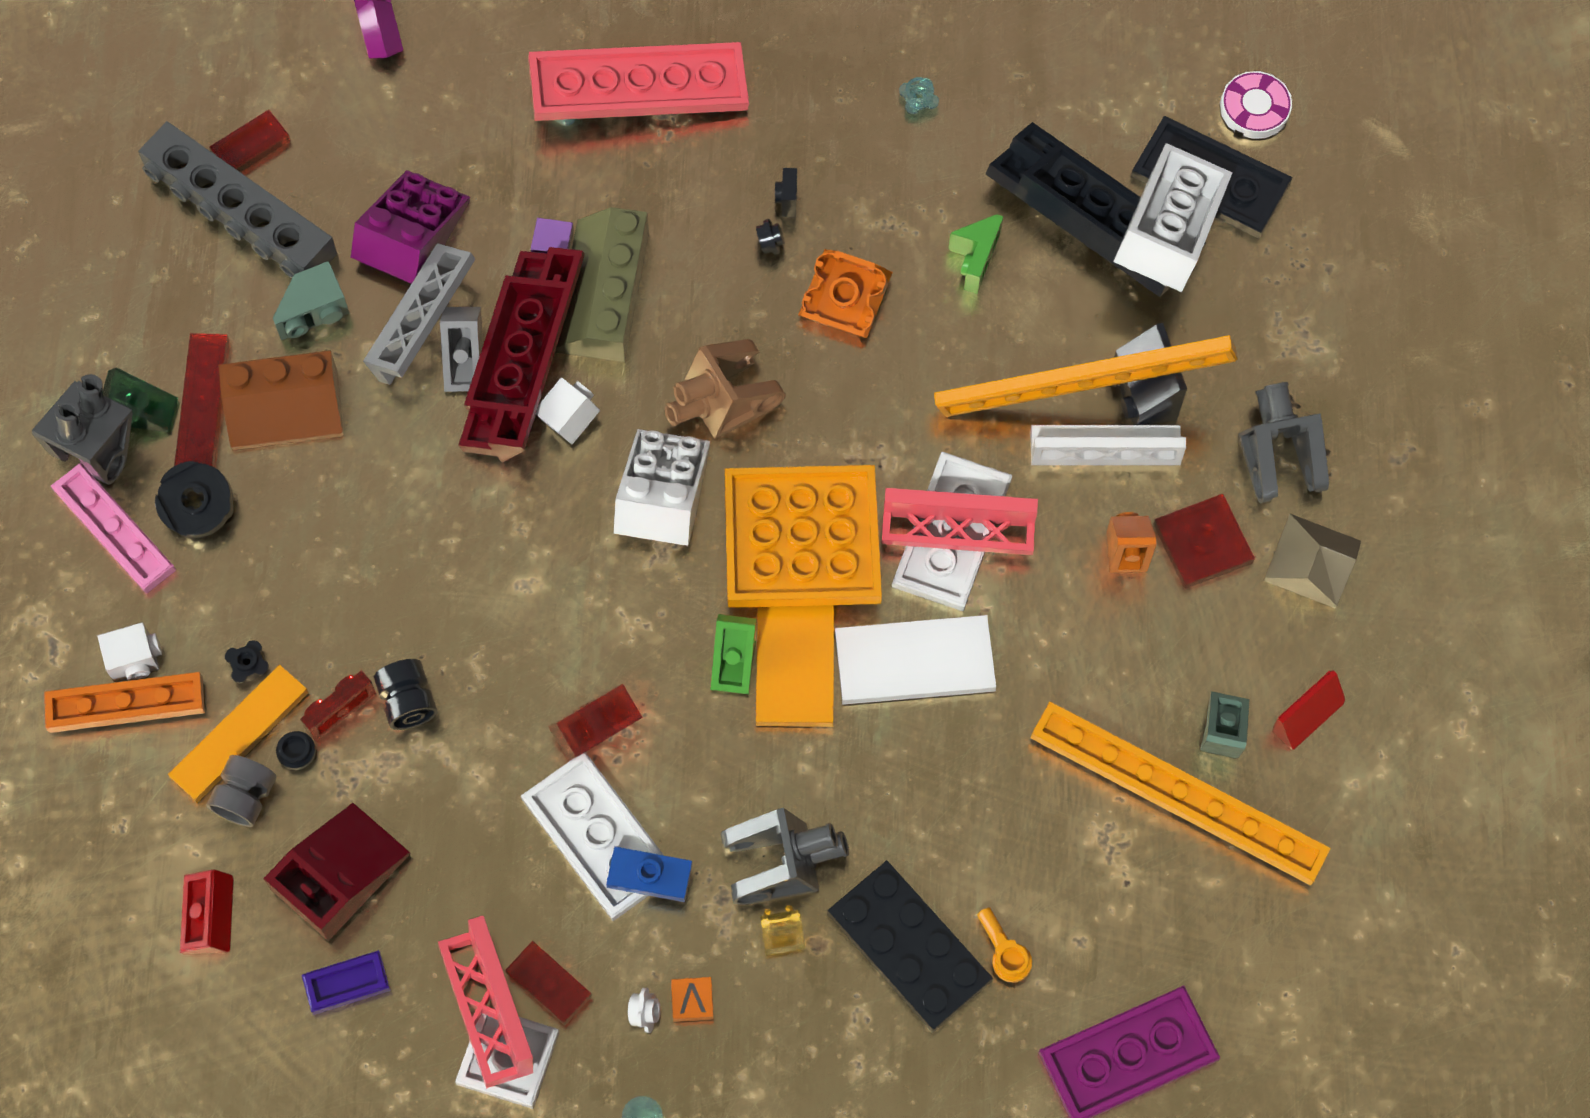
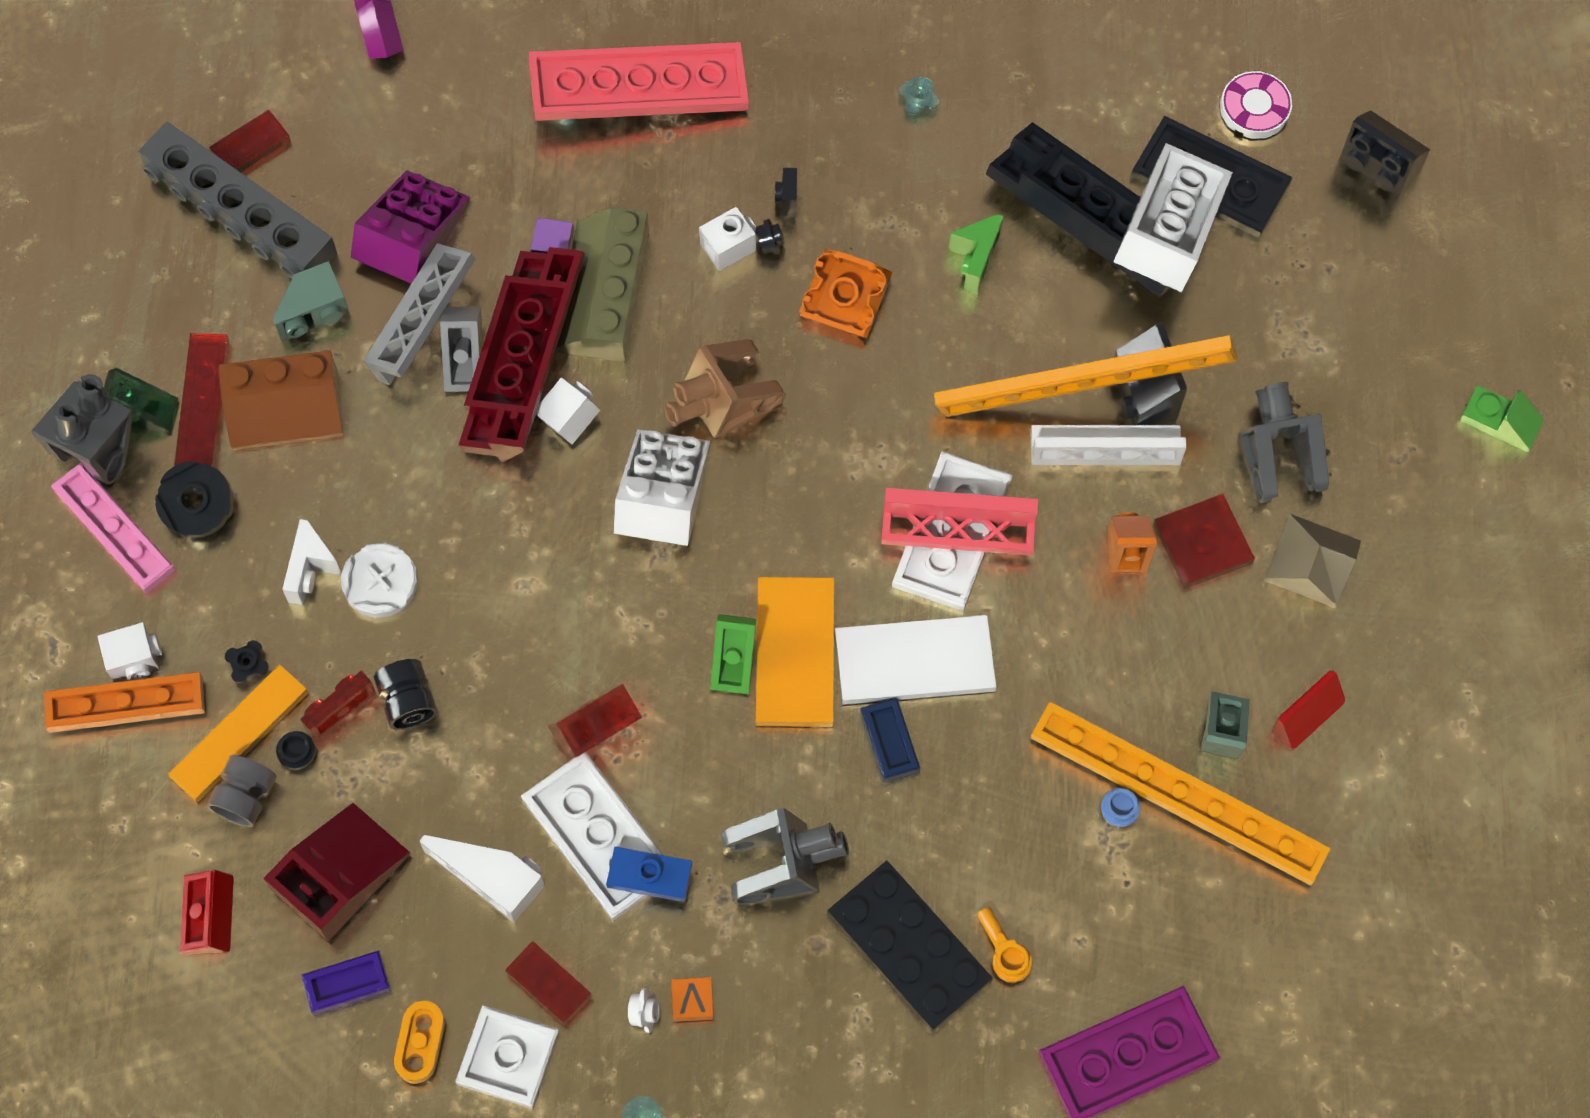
(307, 555): none -> white slope
(379, 580): none -> white tile
(419, 1043): none -> light orange plate
(491, 873): none -> white slope
(501, 999): coral fence -> none
(728, 238): none -> white brick
(782, 931): clear yellow tile -> none
(802, 536): light orange plate -> none
(890, 740): none -> dark blue tile
(1120, 807): none -> medium blue plate
(1383, 152): none -> black slope
(1508, 420): none -> bright green slope

